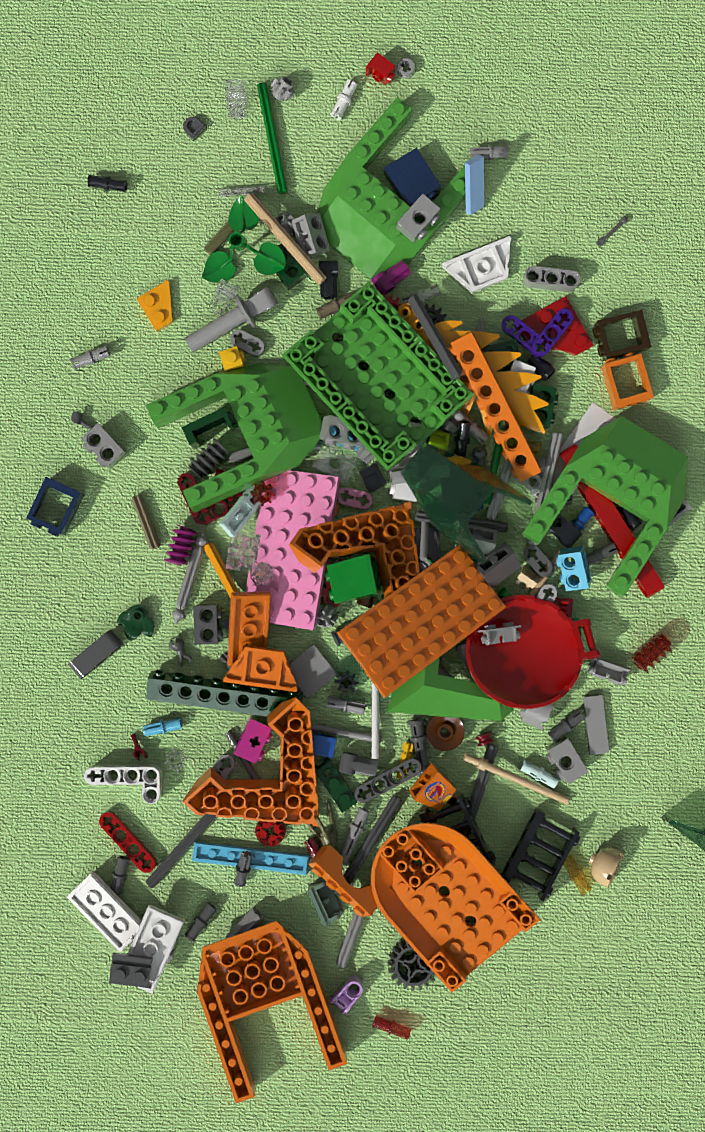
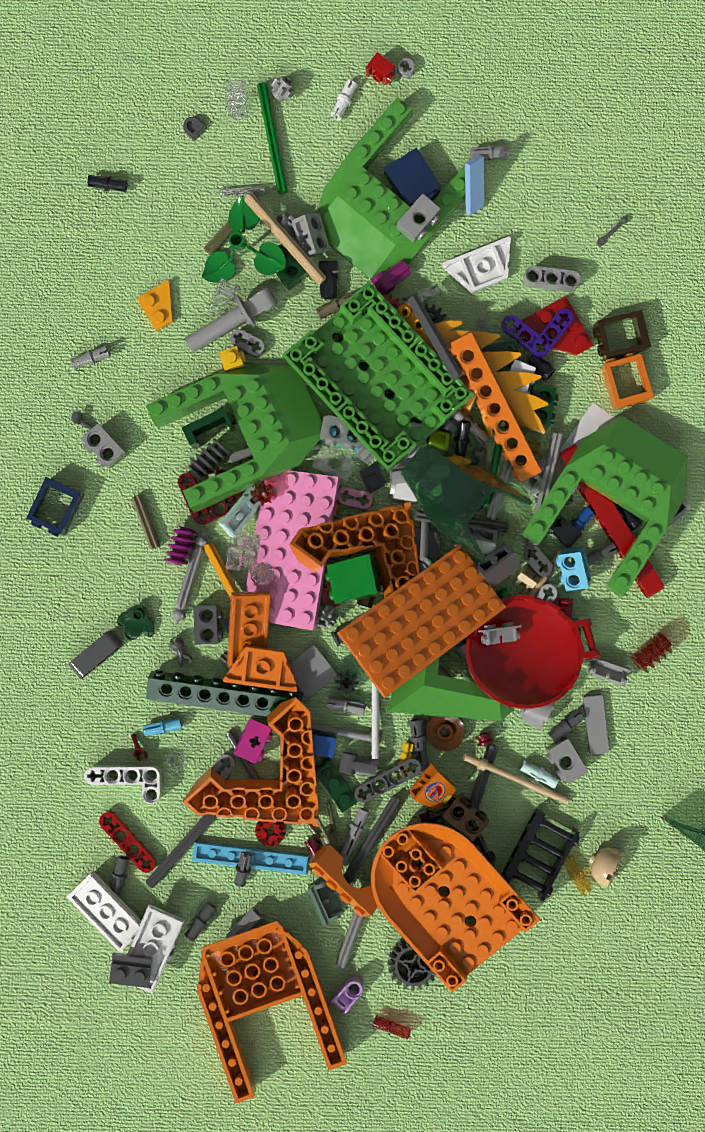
(461, 821): none -> dark brown brick

